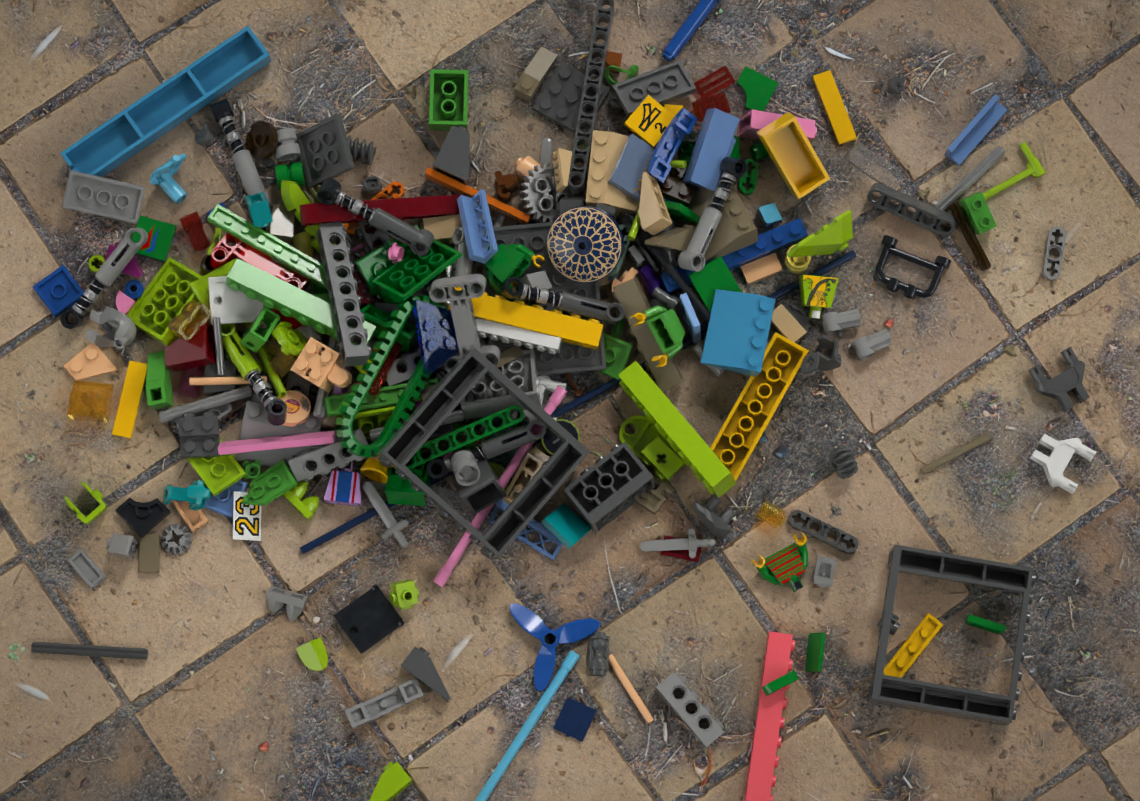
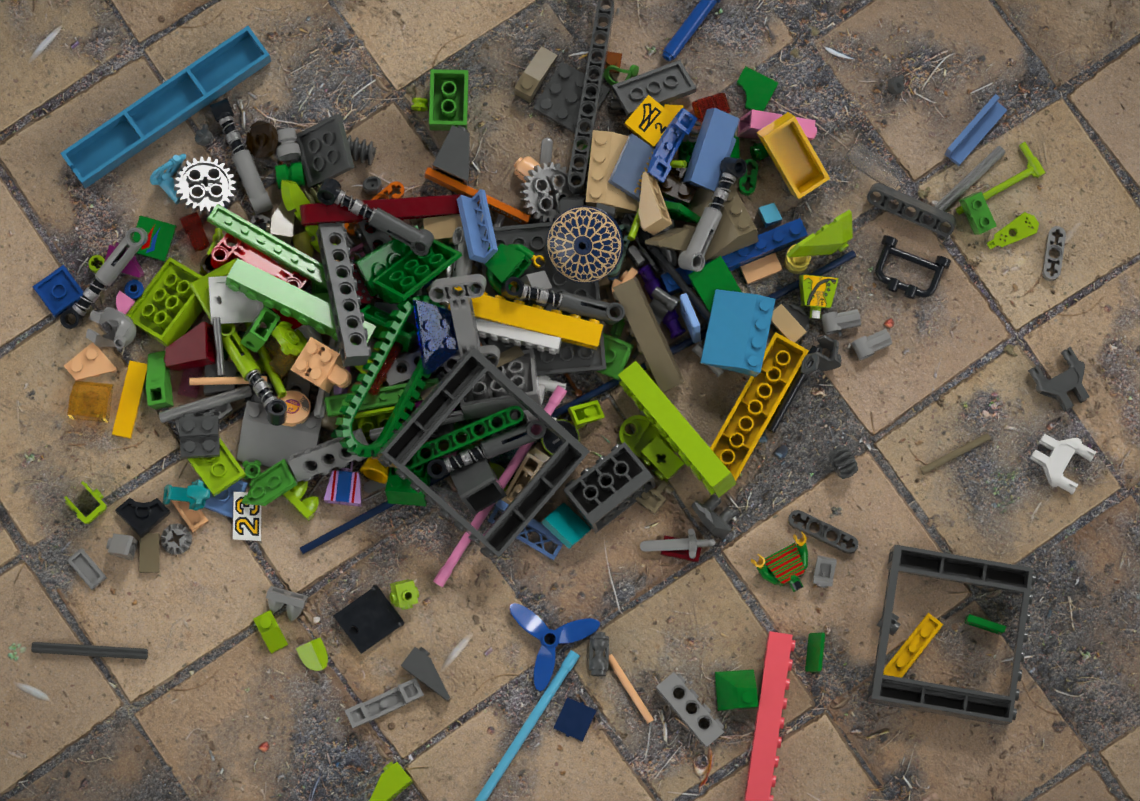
(103, 197): light grey tile -> none
(191, 317): clear yellow brick -> none
(203, 170): none -> gear
(259, 209): teal brick -> none
(270, 631): none -> lime slope
(276, 442): bright pink tile -> none
(393, 527): light grey sword -> none
(395, 253): bright pink plate -> none
(419, 104): none -> lime bush
(465, 468): light grey wheel -> none
(505, 186): reddish brown piece -> none
(561, 166): tan slope -> none
(586, 413): none -> lime slope
(666, 330): bright green torso -> none
(701, 90): clear red tile -> none
(736, 690): none -> green slope
(771, 514): clear yellow brick -> none
(780, 683): green beam -> none
(790, 394): none -> black piece
(834, 107): yellow tile -> none
(970, 236): dark brown axle -> none
(1019, 226): none -> lime piece

